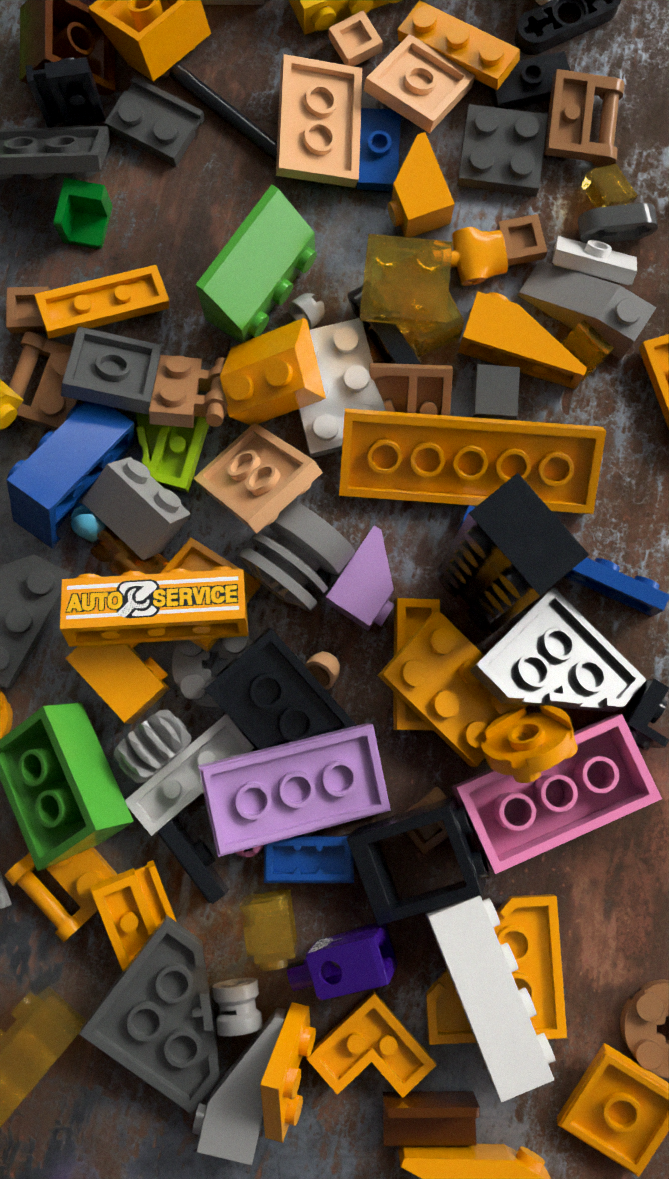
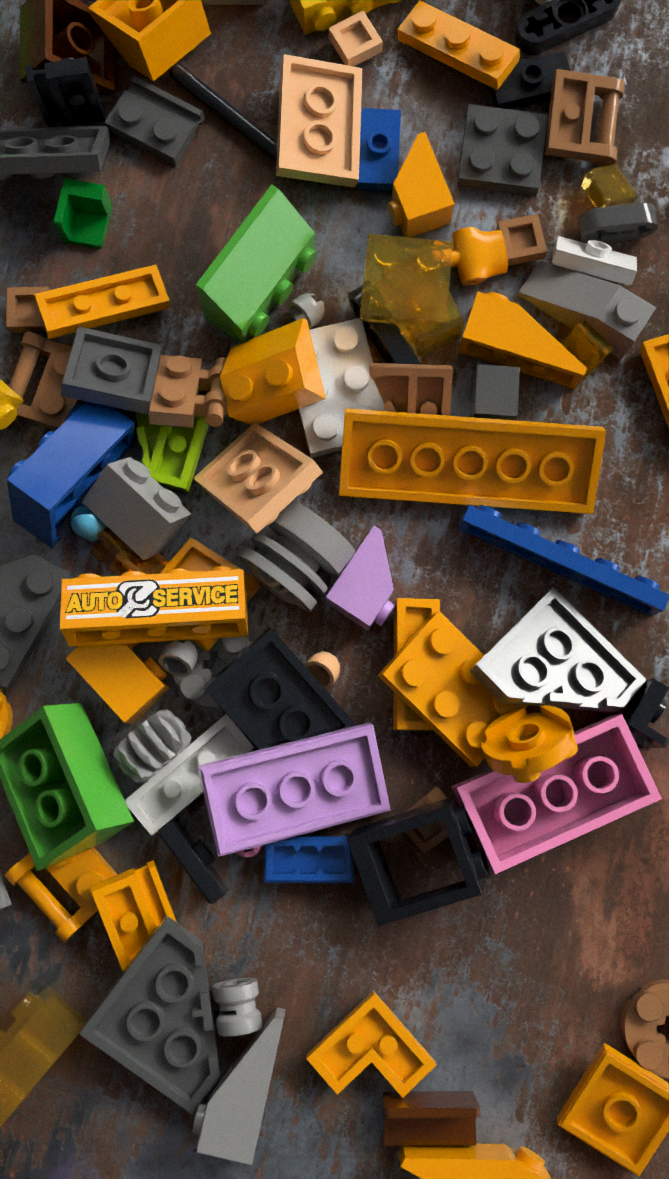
(179, 658): none -> light grey hinge
(270, 928): clear yellow window -> none
(282, 1076): light orange plate -> none
(364, 961): dark purple torso -> none
(419, 83): light nougat plate -> none
(490, 997): white brick -> none
(508, 554): black brick -> none
(533, 935): light orange plate -> none

